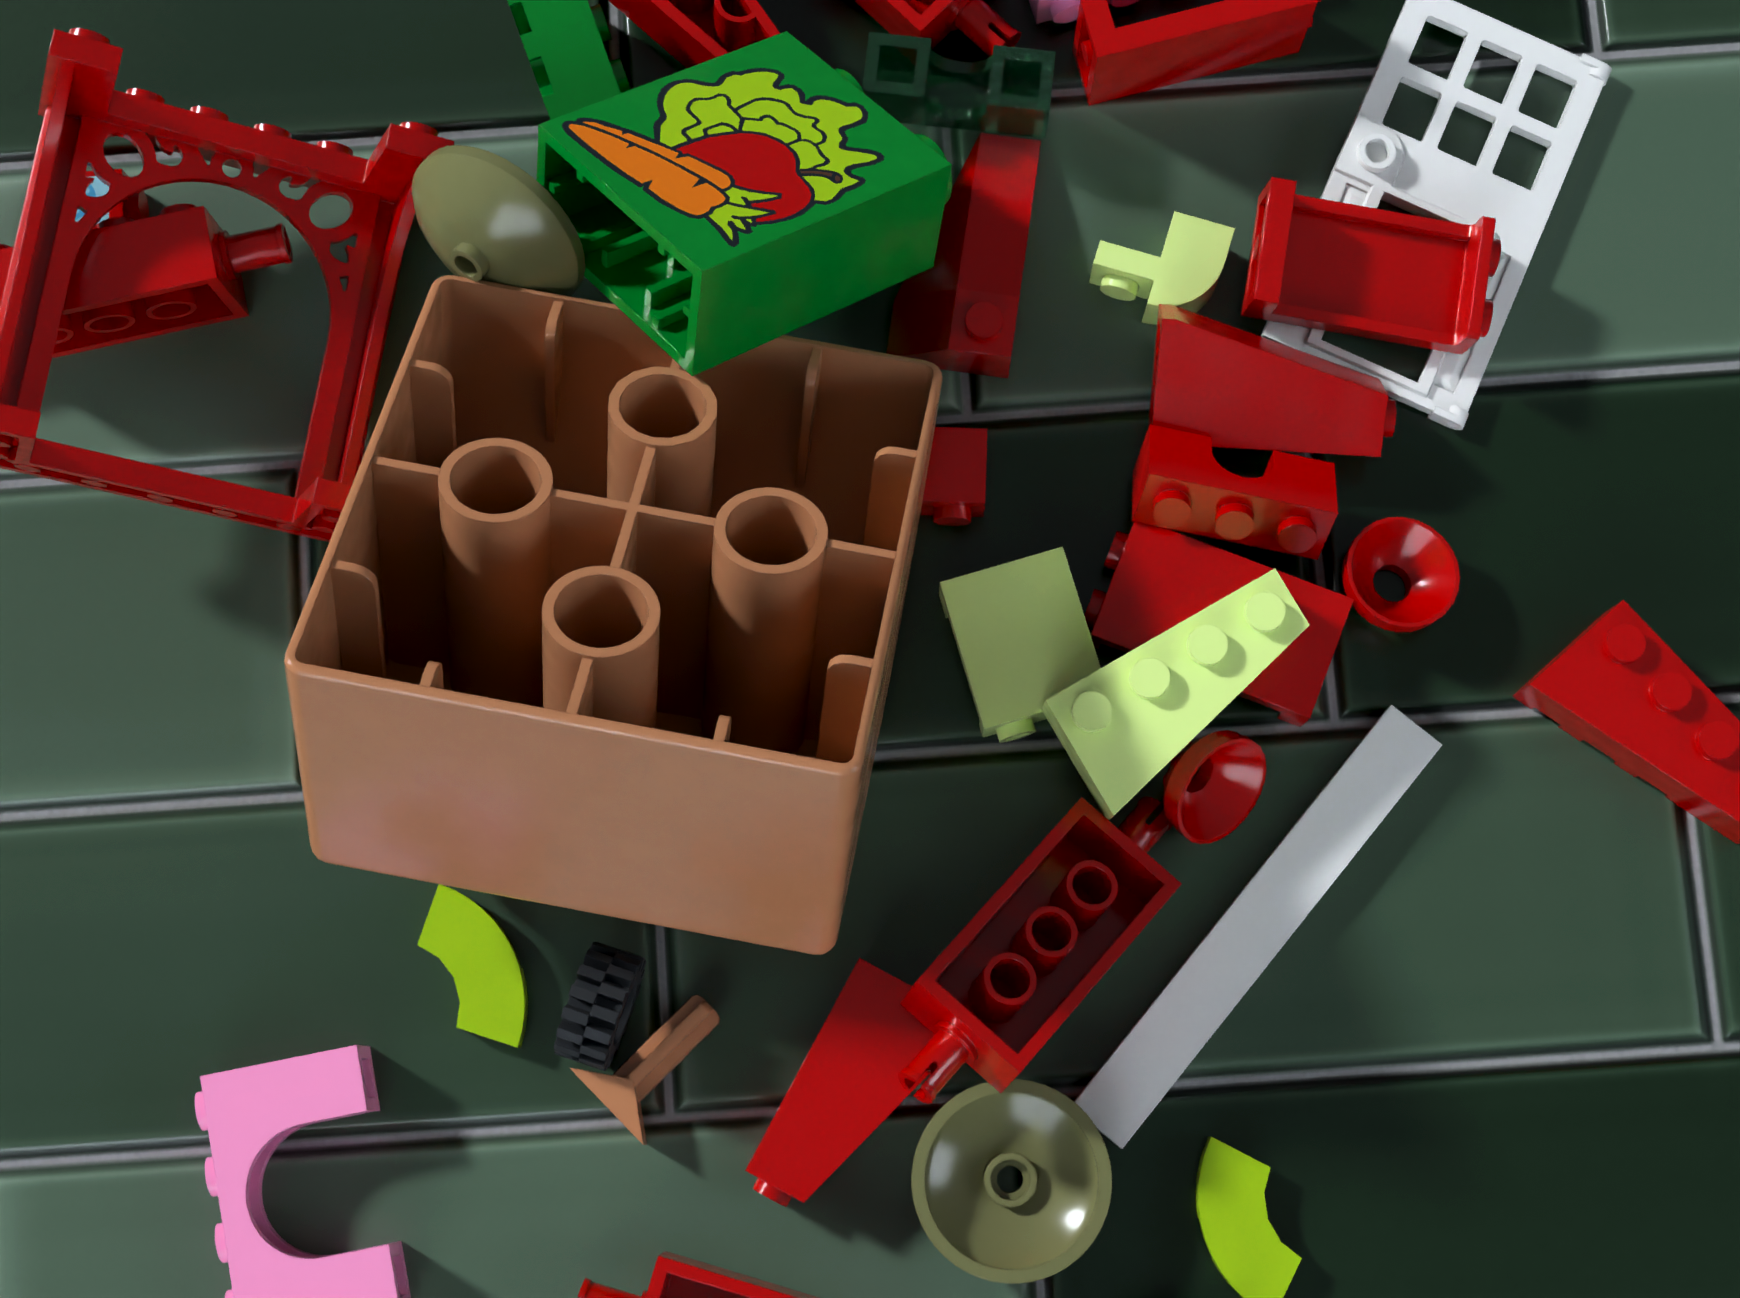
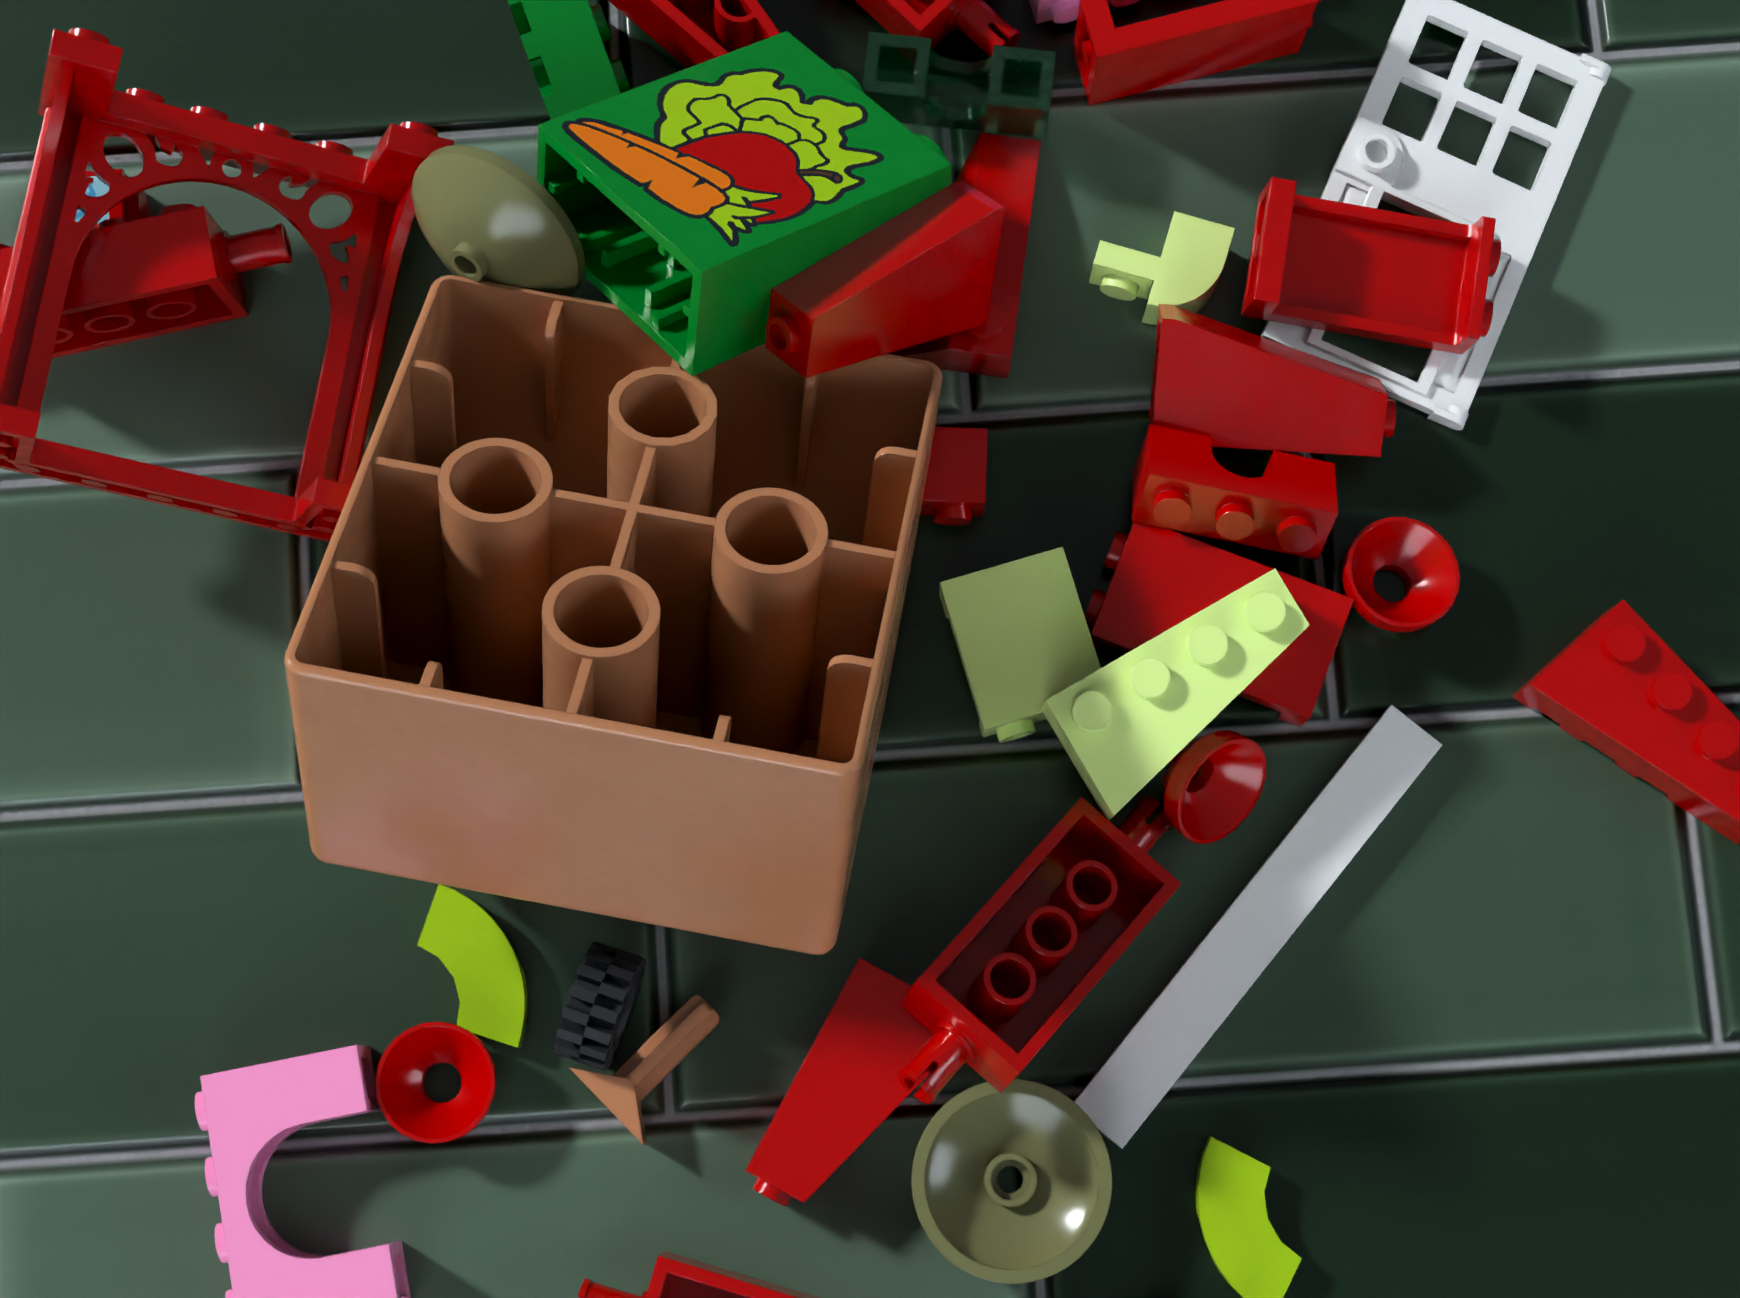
(402, 1082): none -> red piece
(892, 286): none -> red slope

